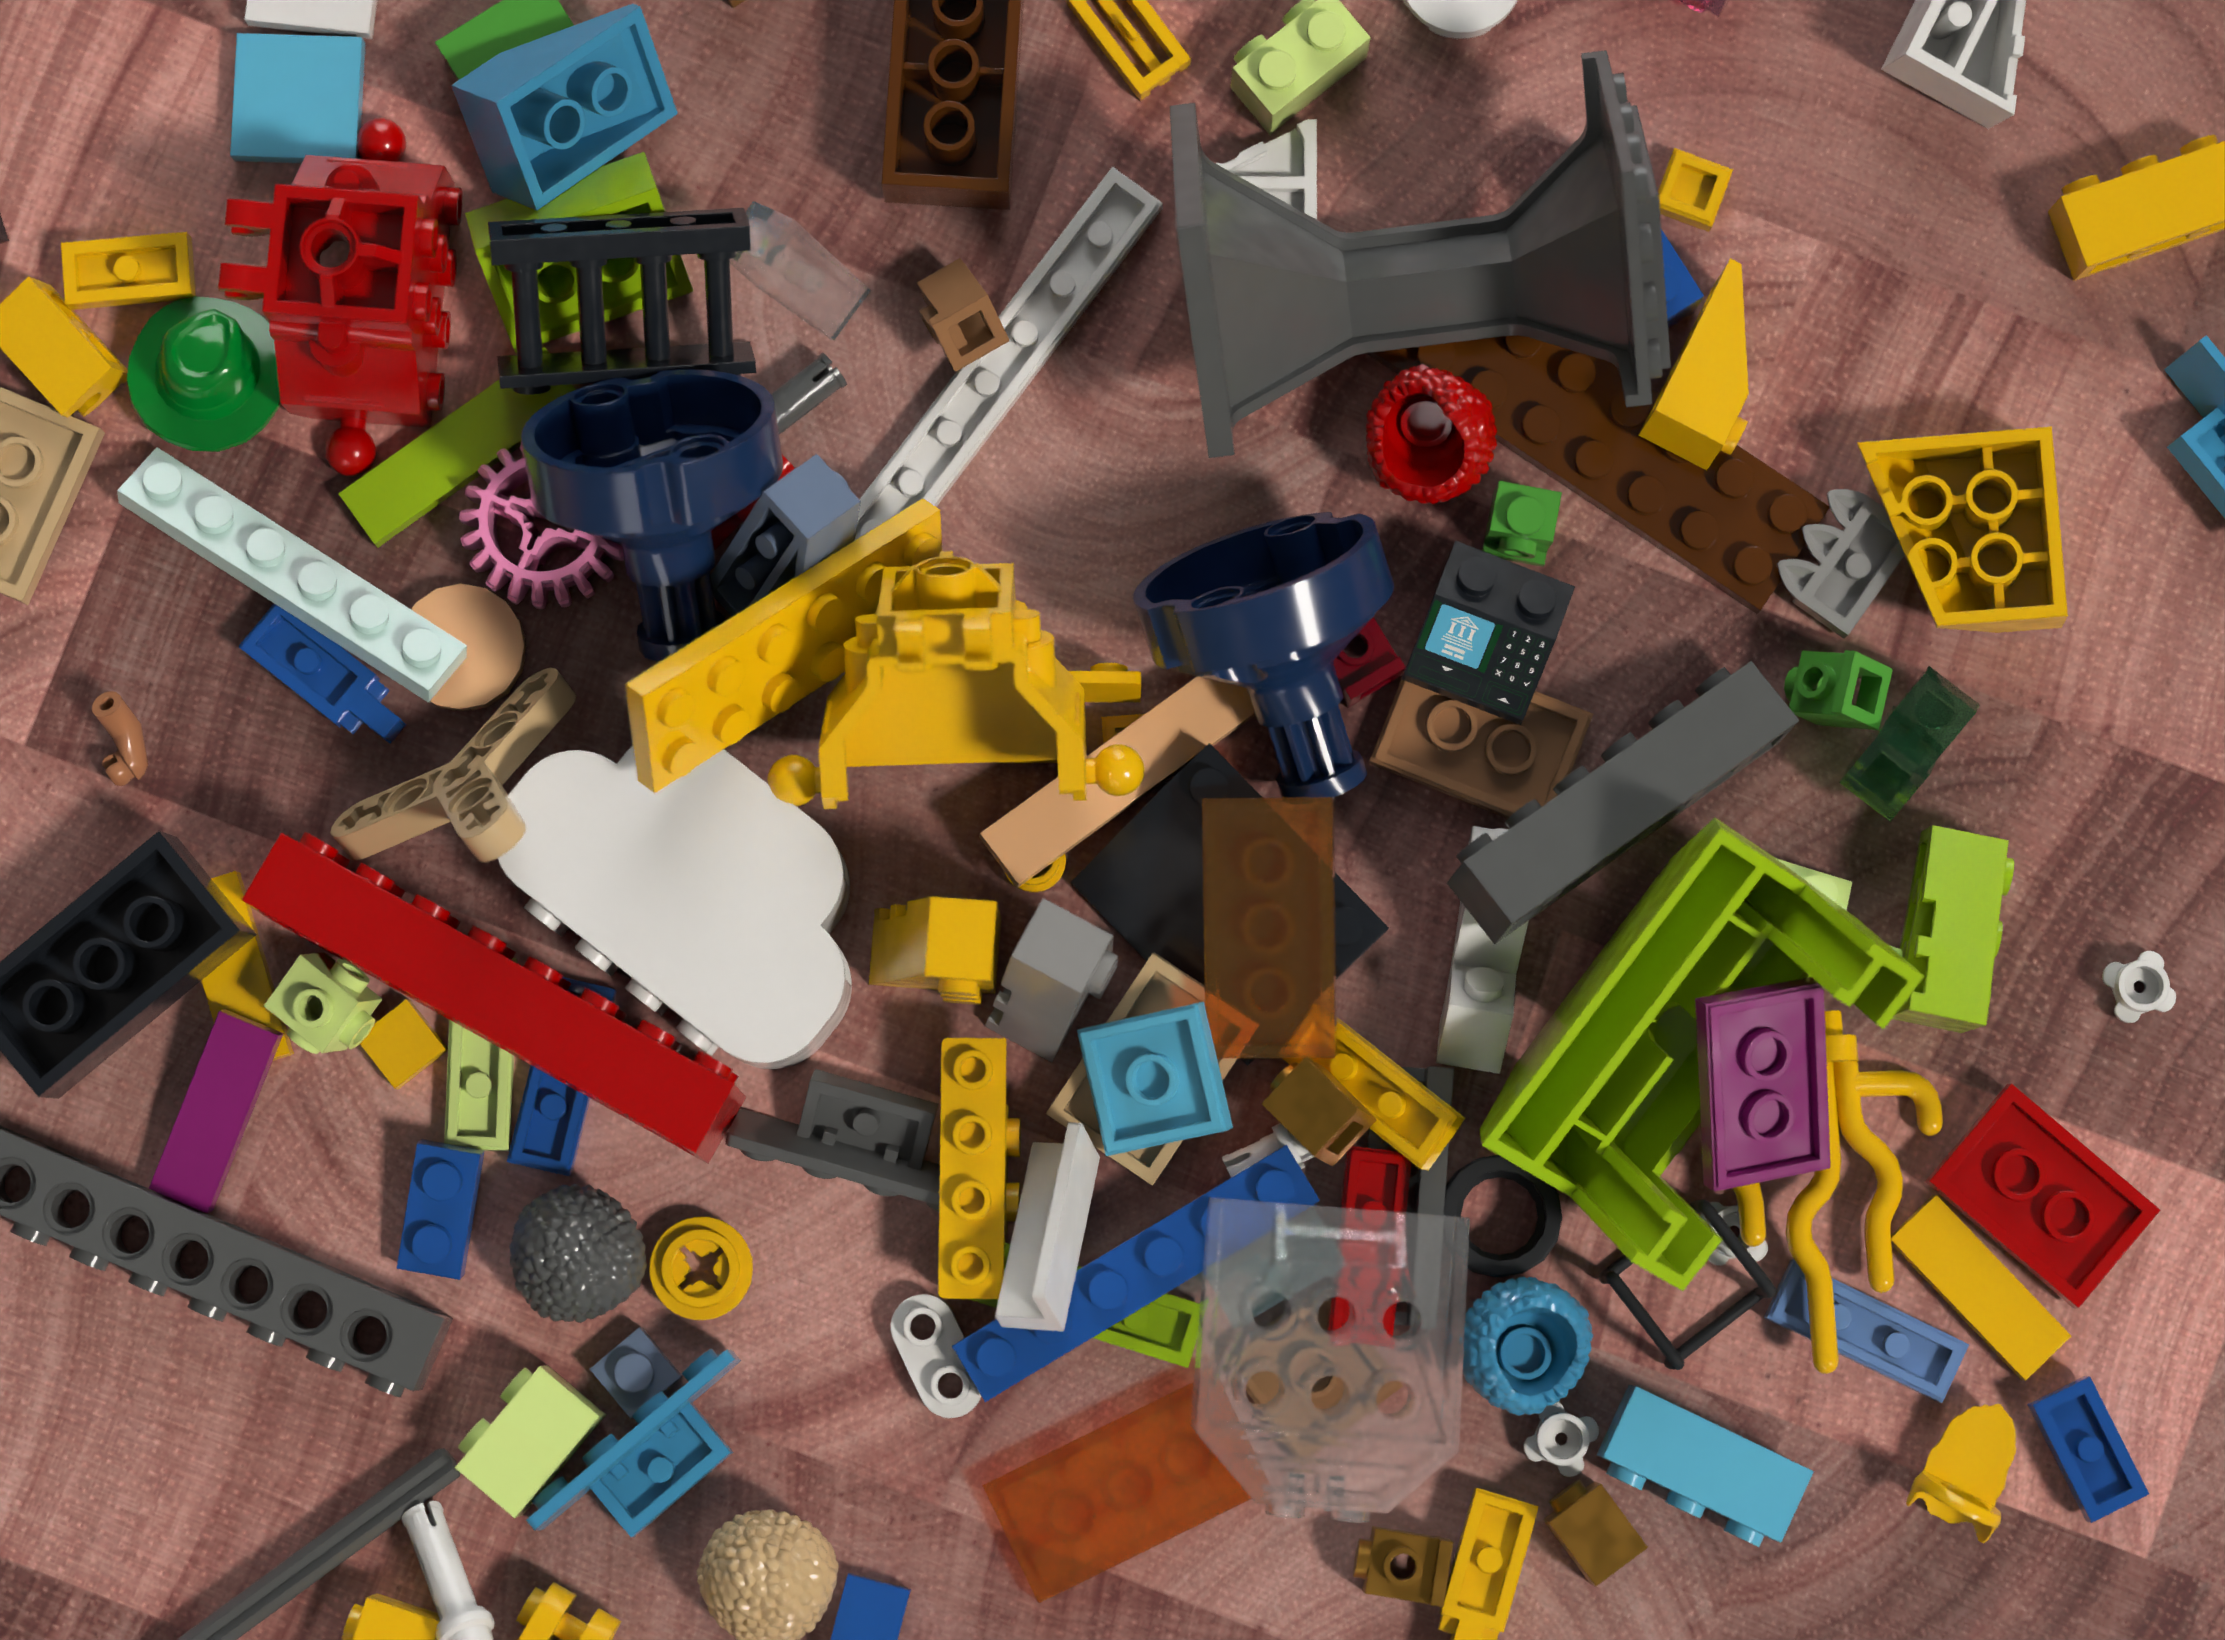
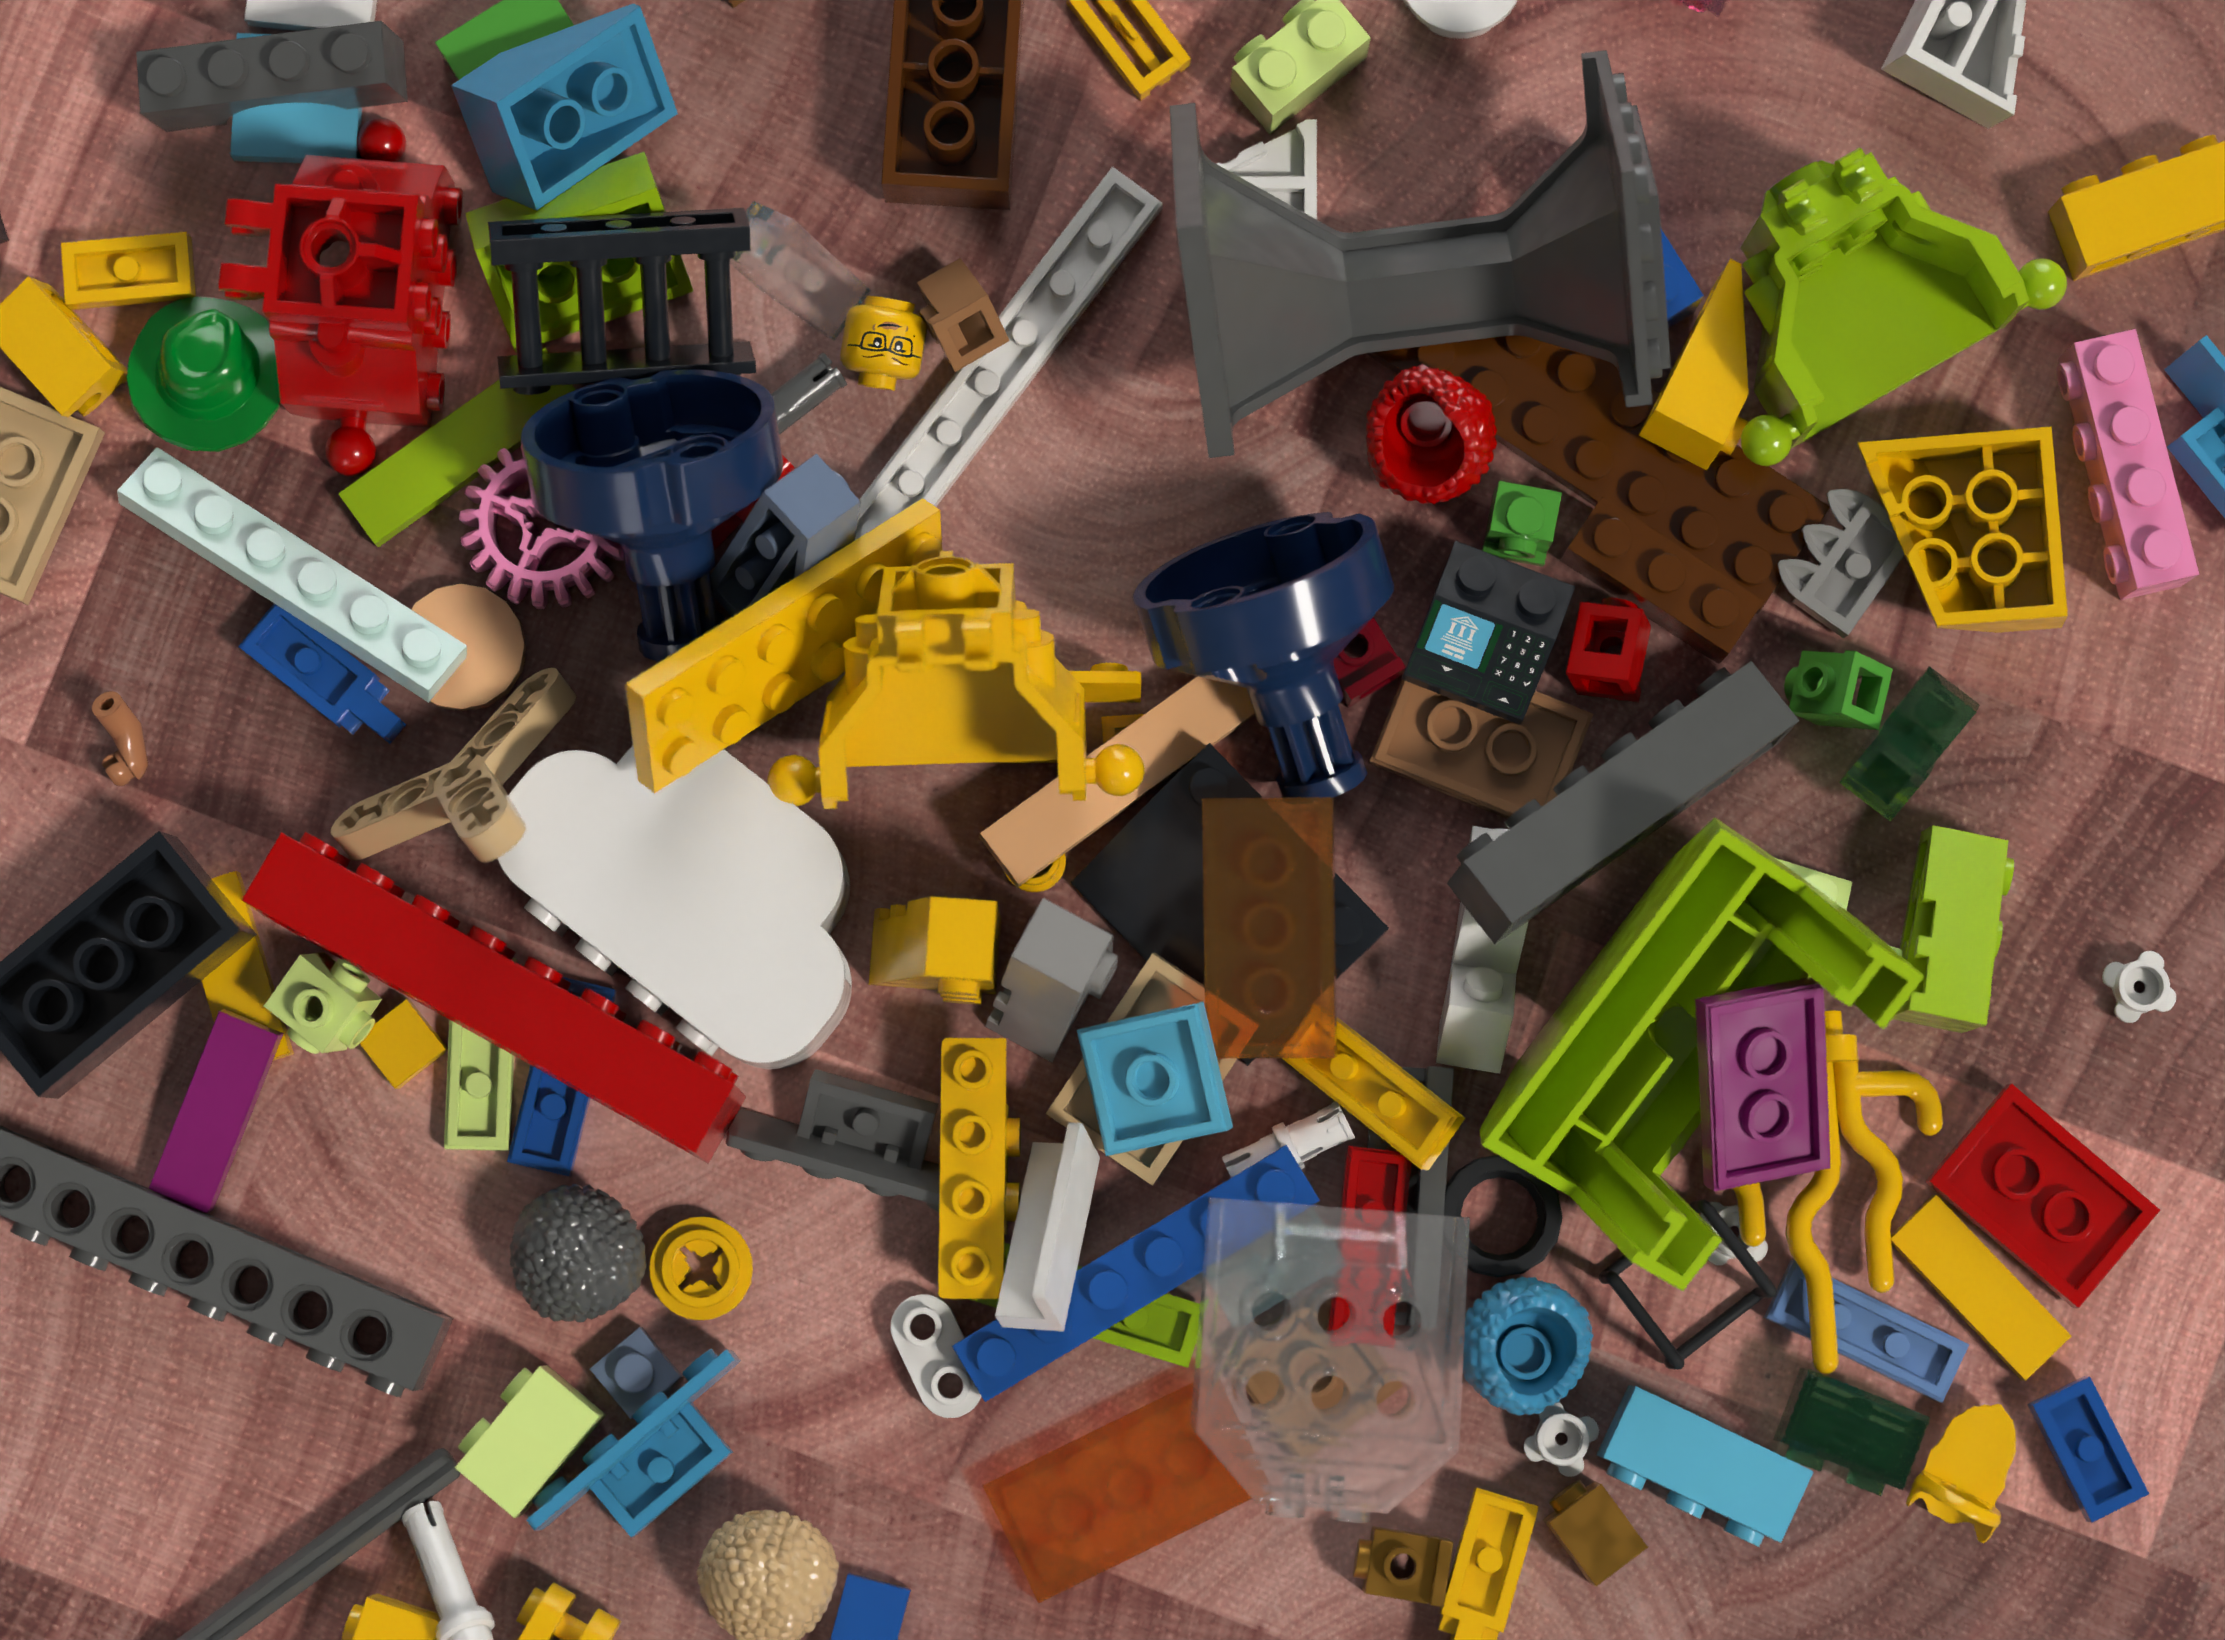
(327, 66): none -> dark grey arch
(440, 1209): blue plate -> none
(883, 342): none -> yellow head
(1317, 1110): pearl gold brick -> none
(1597, 629): none -> red brick
(1662, 580): none -> reddish brown brick
(1692, 189): yellow tile -> none
(1851, 1431): none -> clear green brick
(1866, 295): none -> lime piece
(2126, 465): none -> bright pink brick

